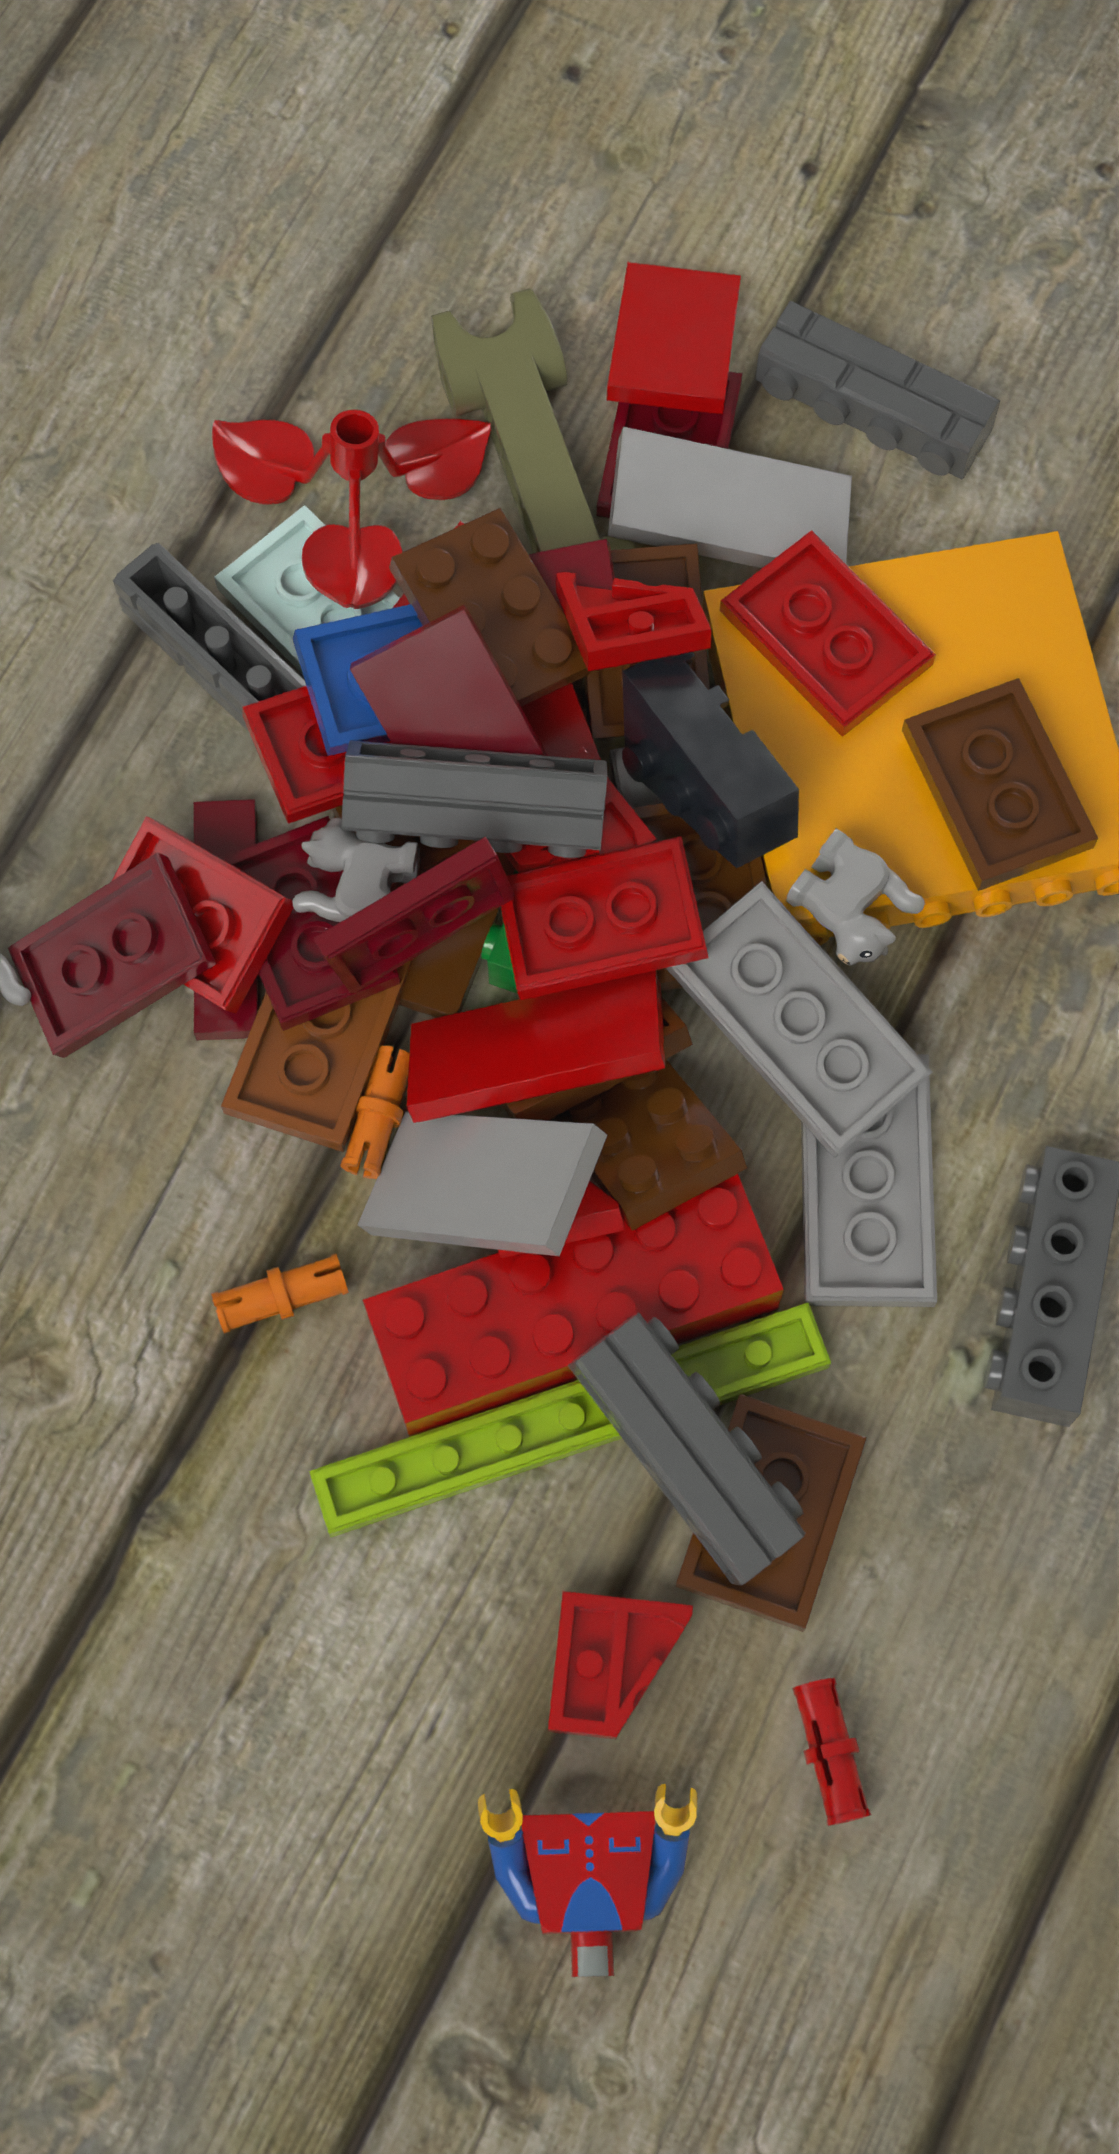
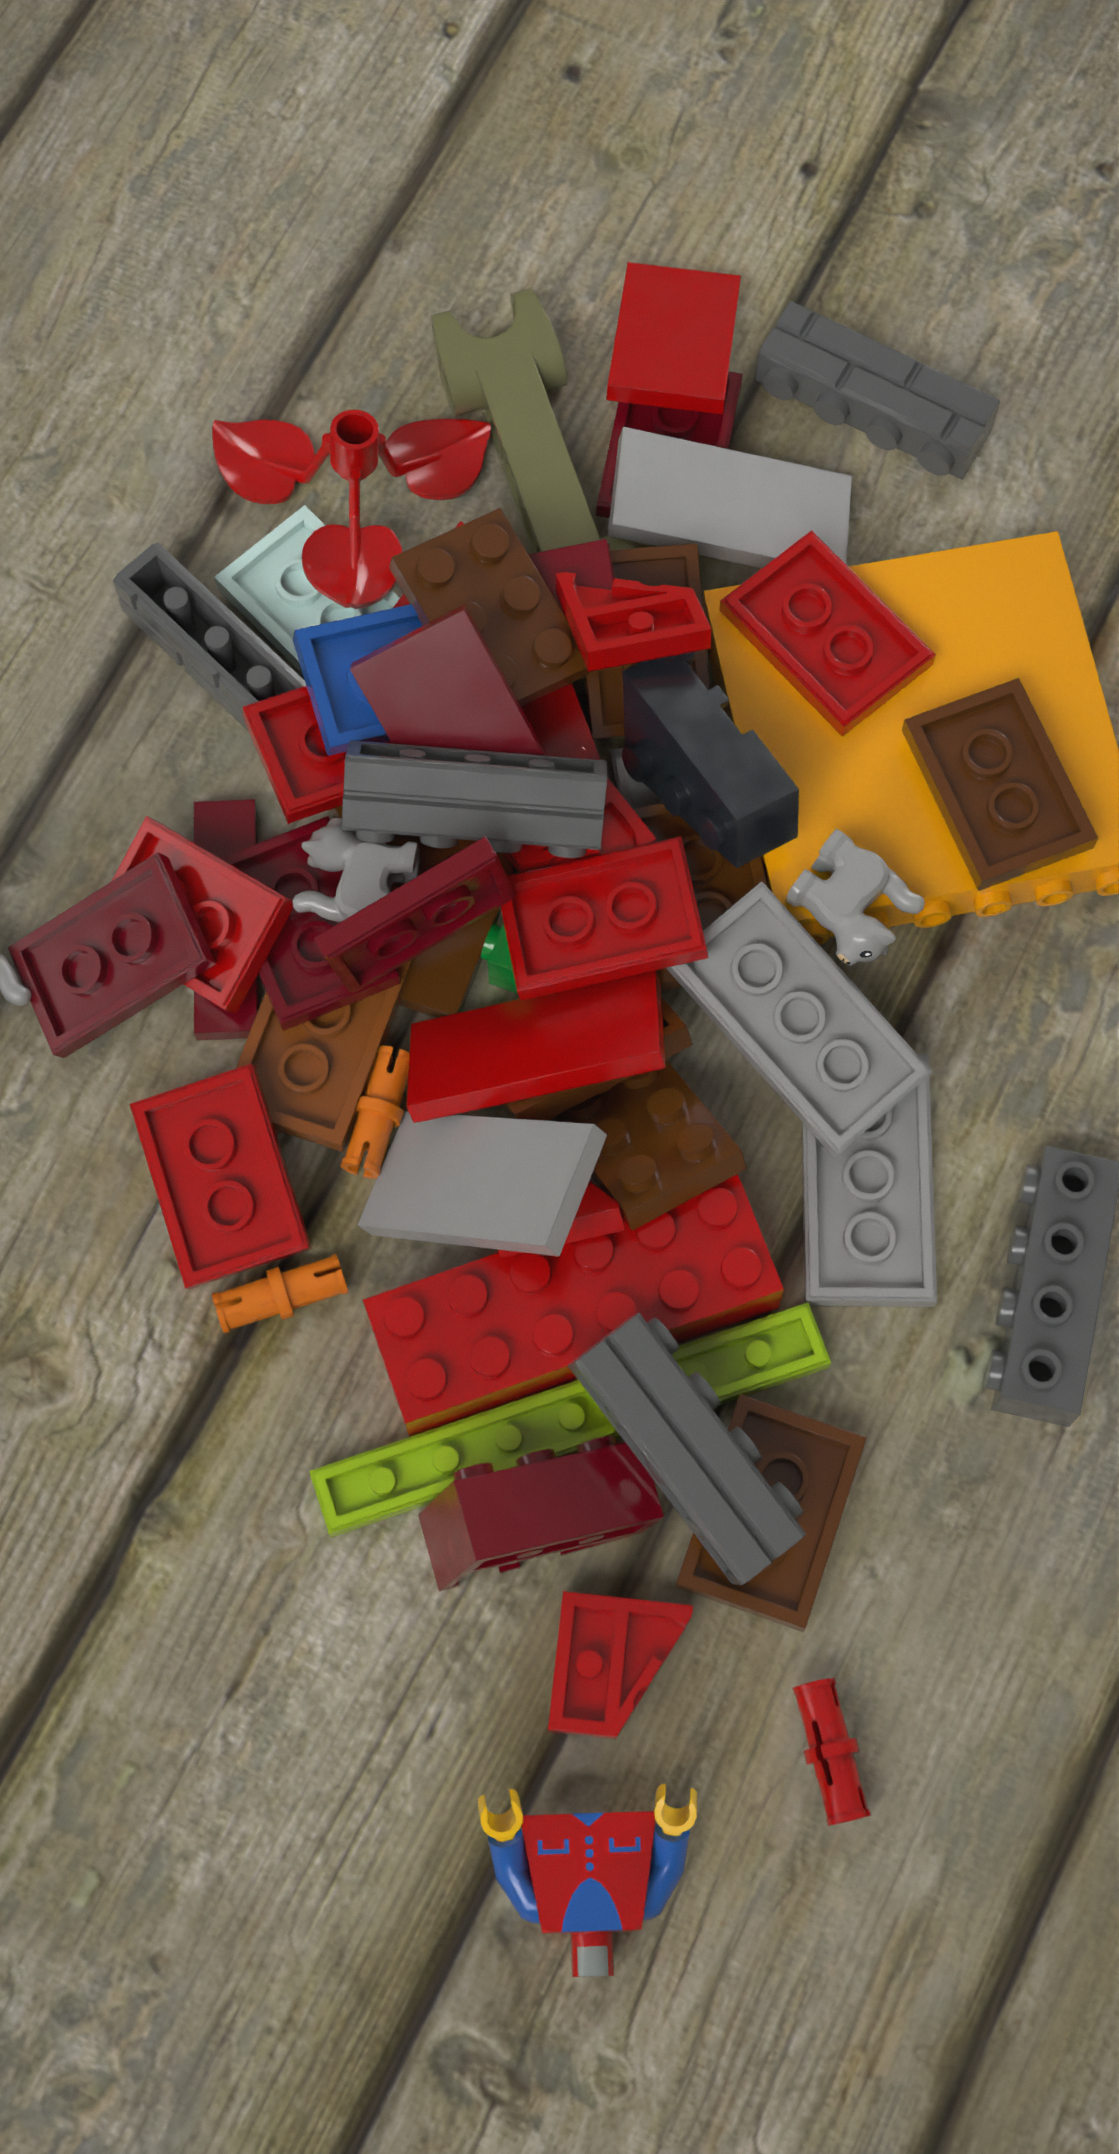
(220, 1176): none -> red tile
(537, 1509): none -> dark red wedge

